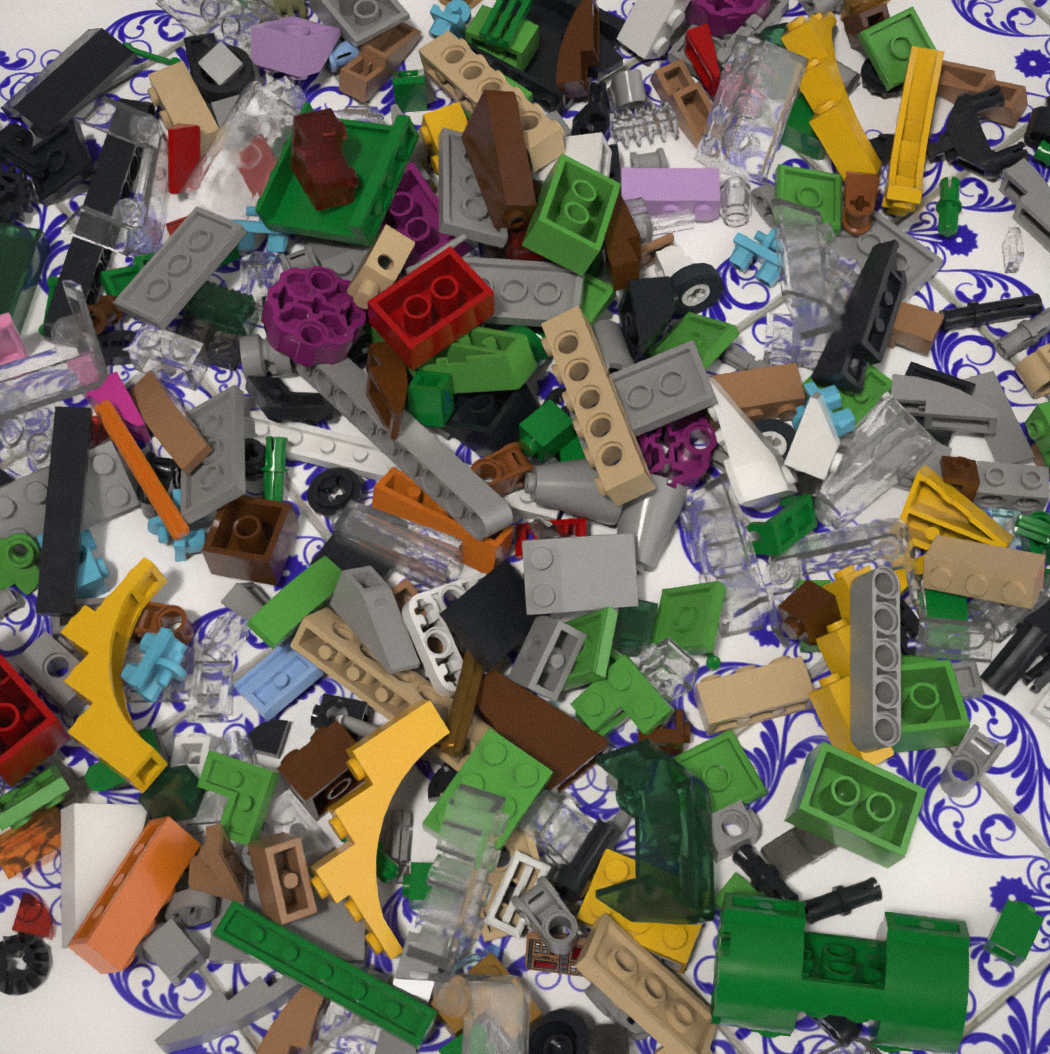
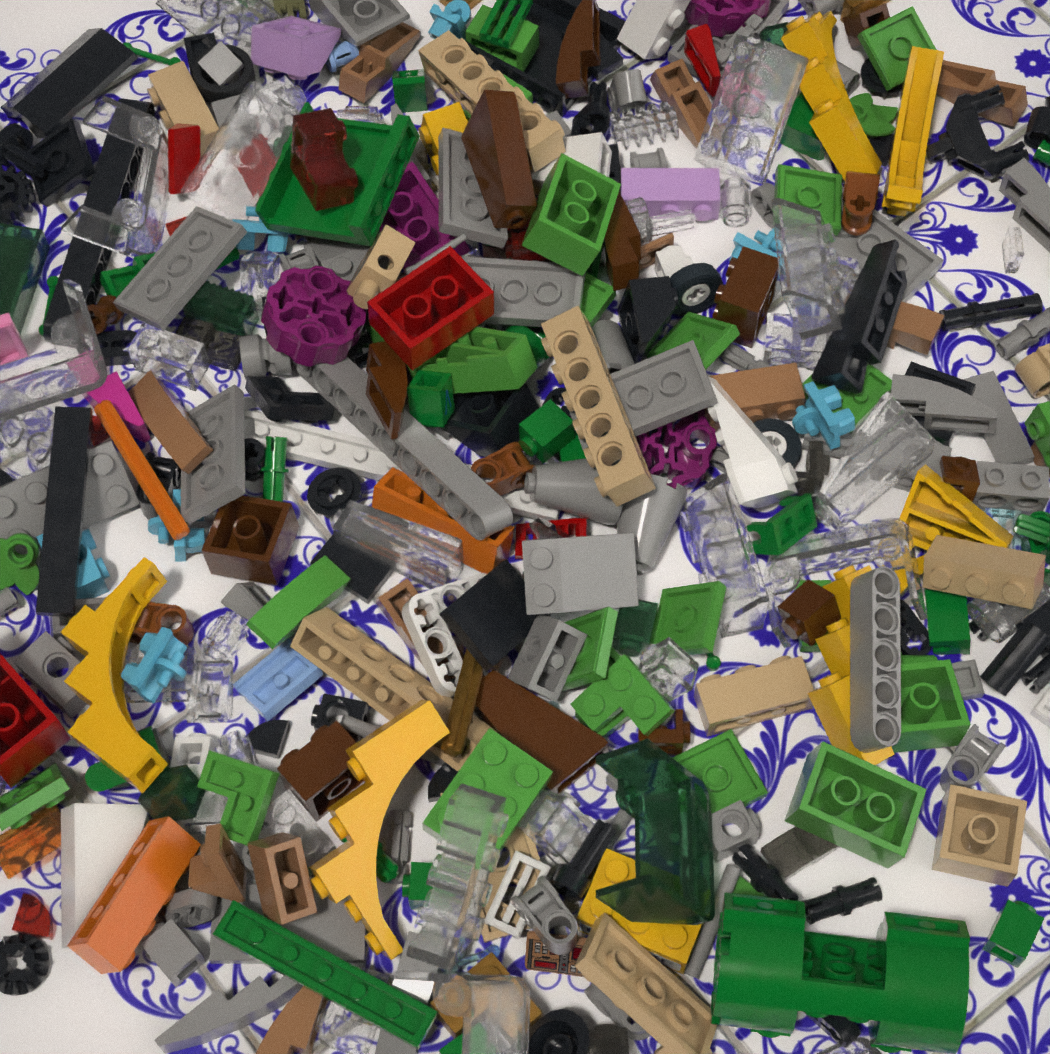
(373, 615): light grey slope -> none
(710, 928): none -> light grey bar
(747, 293): none -> reddish brown brick
(815, 441): white slope -> none
(873, 118): none -> bright green plate
(949, 207): green axle -> none
(955, 639): clear plate -> none
(979, 835): none -> tan brick

